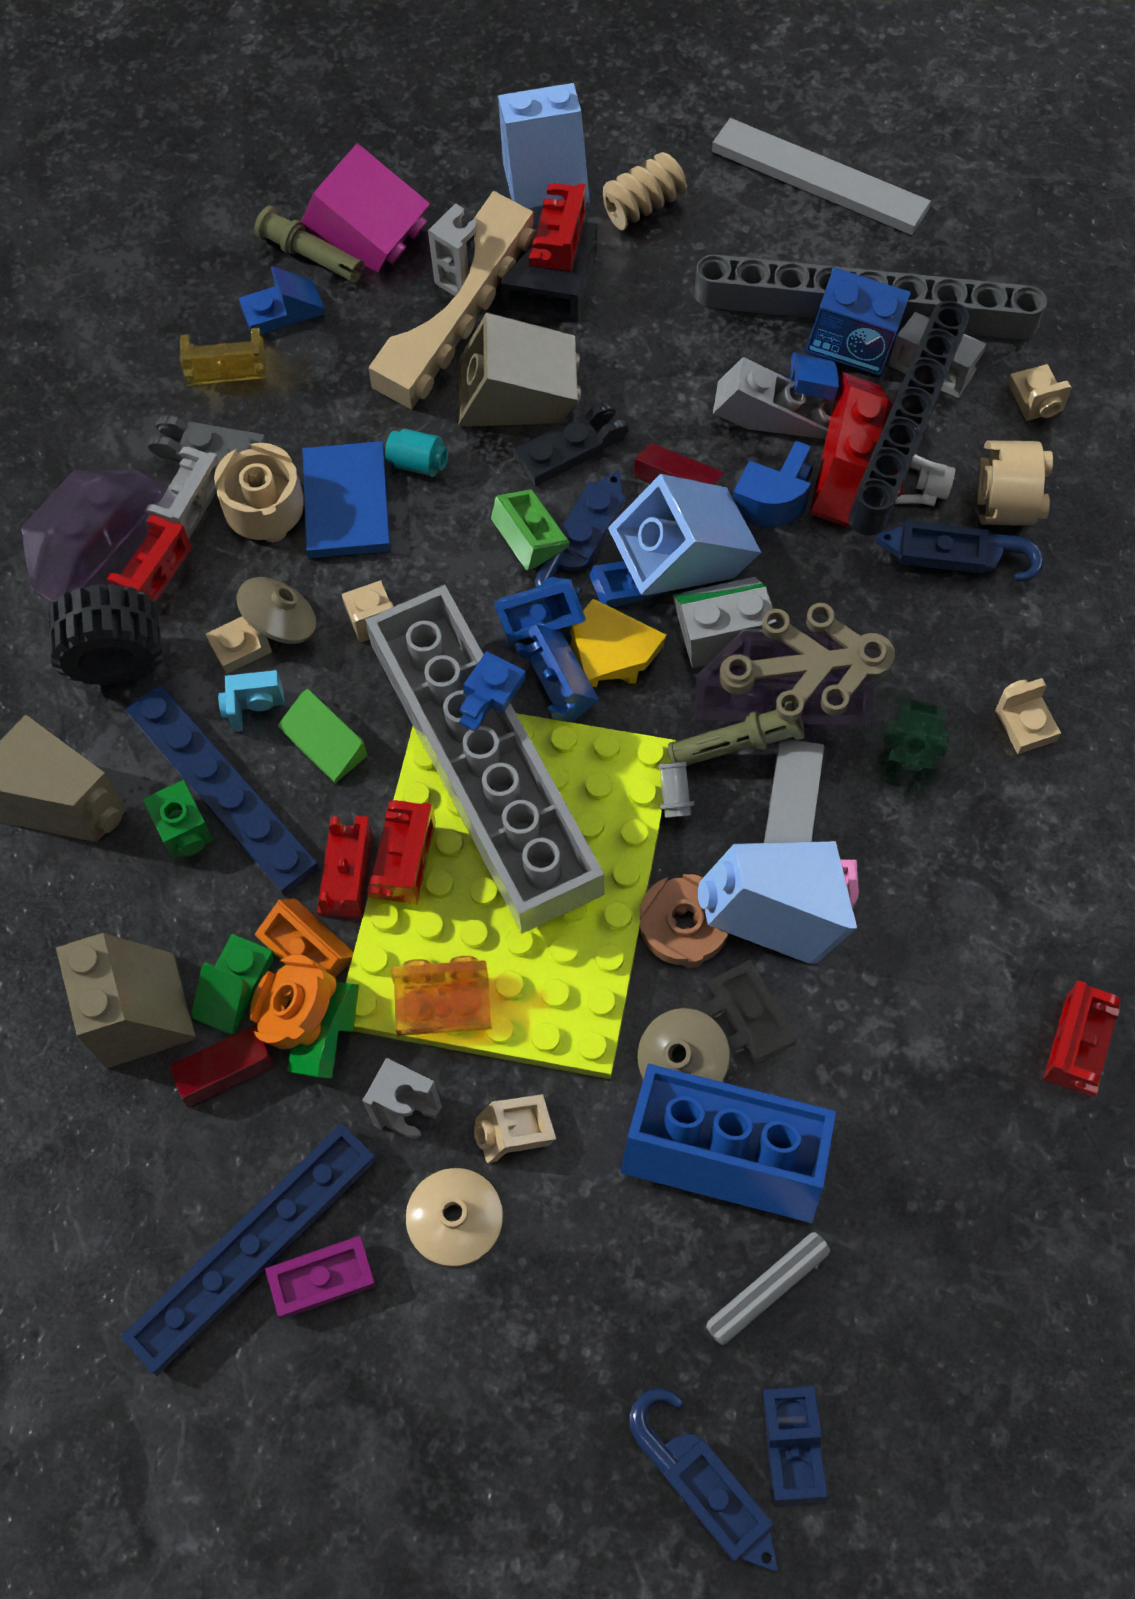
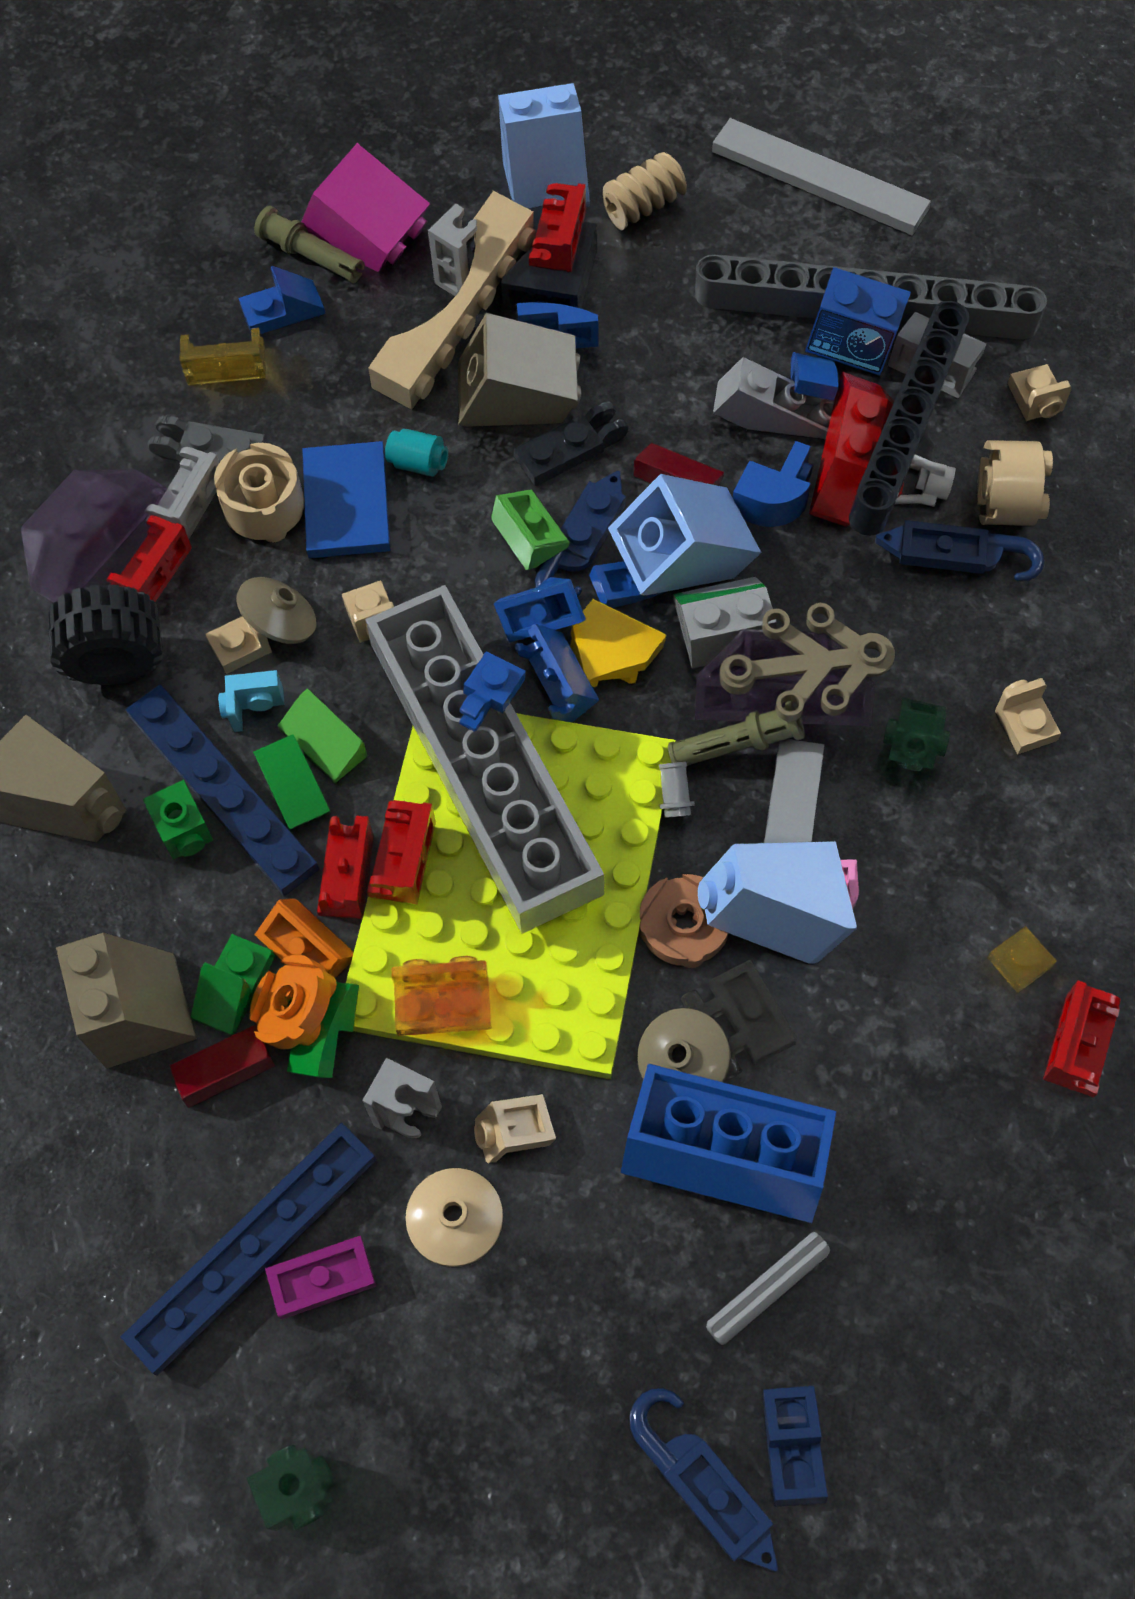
(273, 1485): none -> clear green brick
(291, 782): none -> green slope
(563, 319): none -> blue slope
(1021, 959): none -> clear yellow plate

